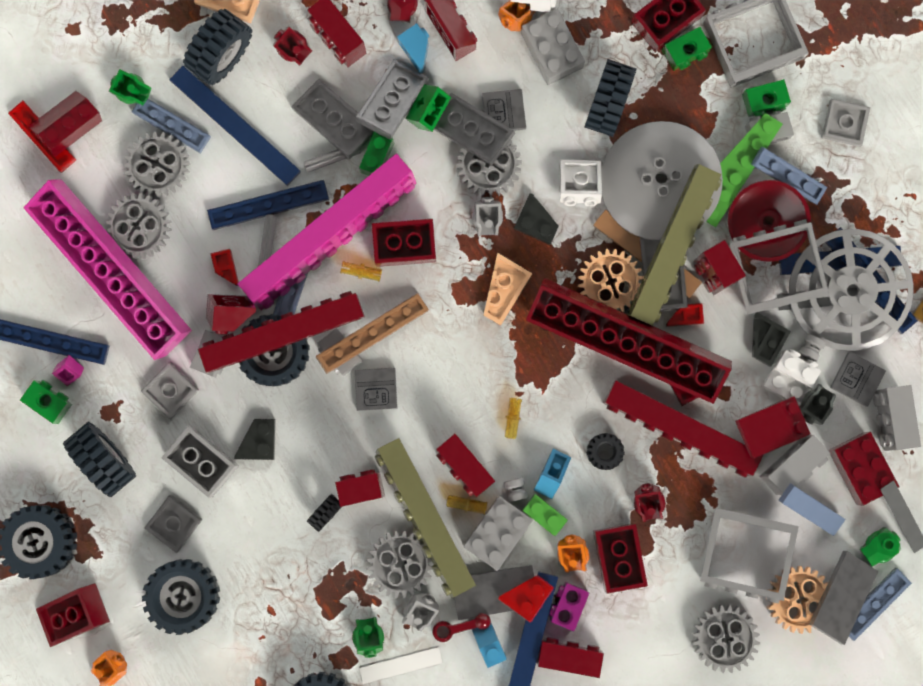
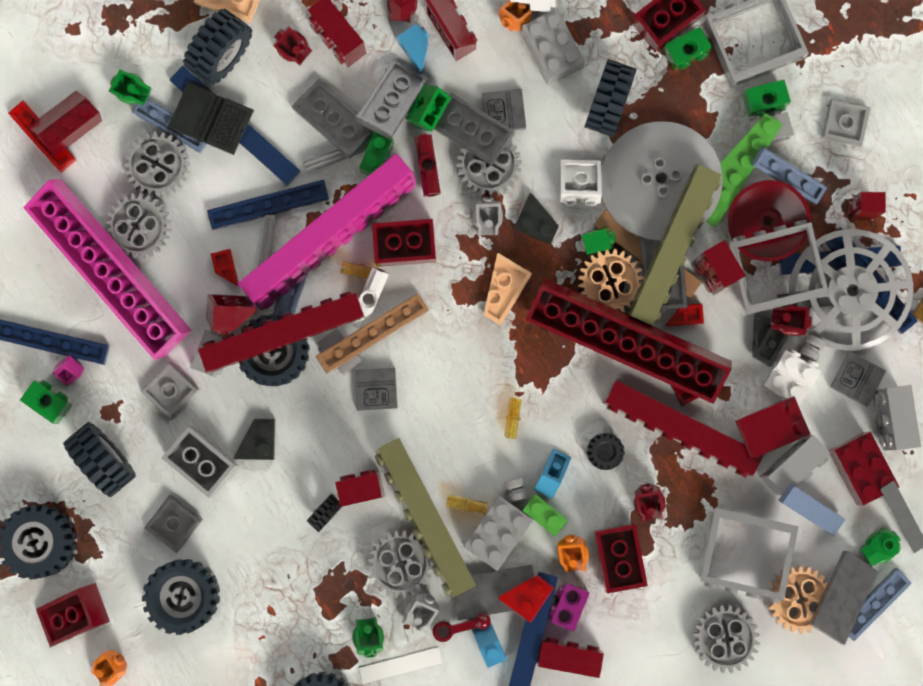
(210, 118): none -> pearl dark grey piece
(373, 286): none -> white piece
(429, 177): none -> dark red piece
(464, 466): dark red brick -> none
(599, 240): none -> green brick
(791, 320): none -> dark red hand
(817, 405): pearl dark grey hand -> none
(867, 205): none -> dark red brick

